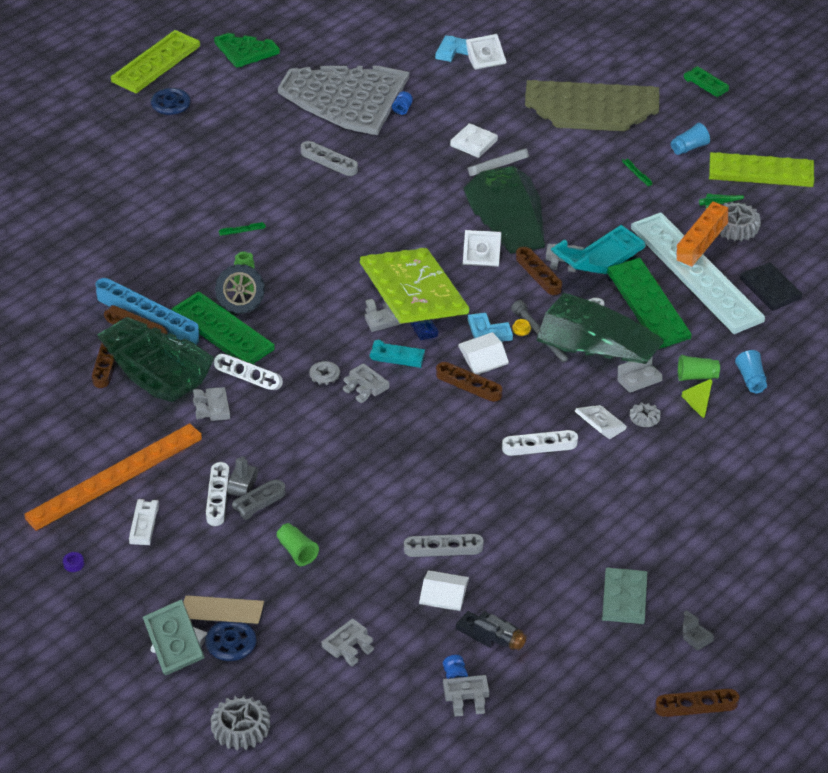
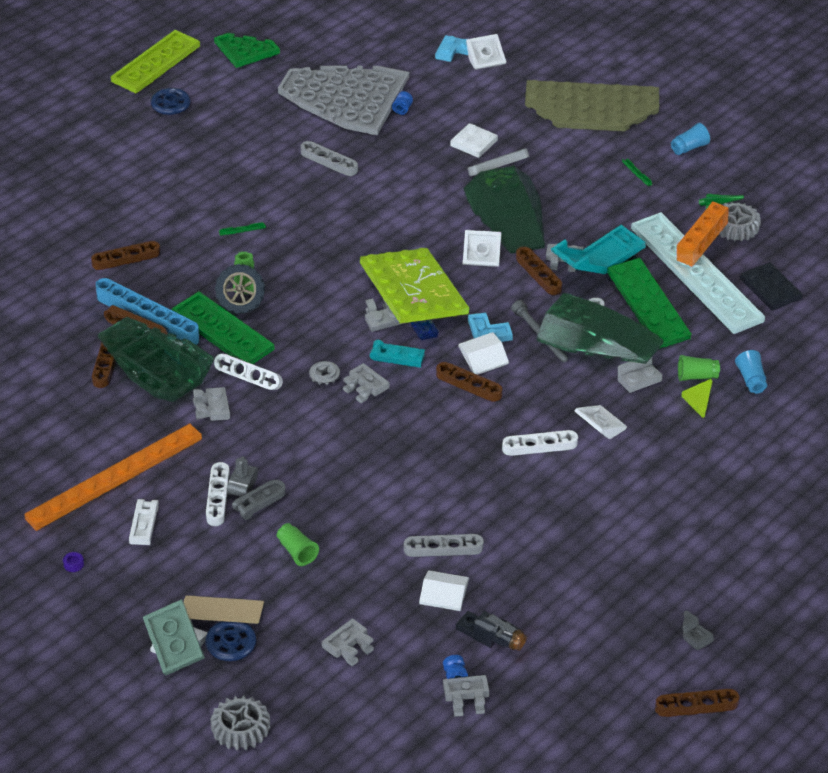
(100, 261): none -> reddish brown beam
(521, 327): yellow plate -> none
(624, 595): sand green plate -> none
(641, 419): light grey gear -> none
(706, 81): green plate -> none
(761, 169): lime plate -> none

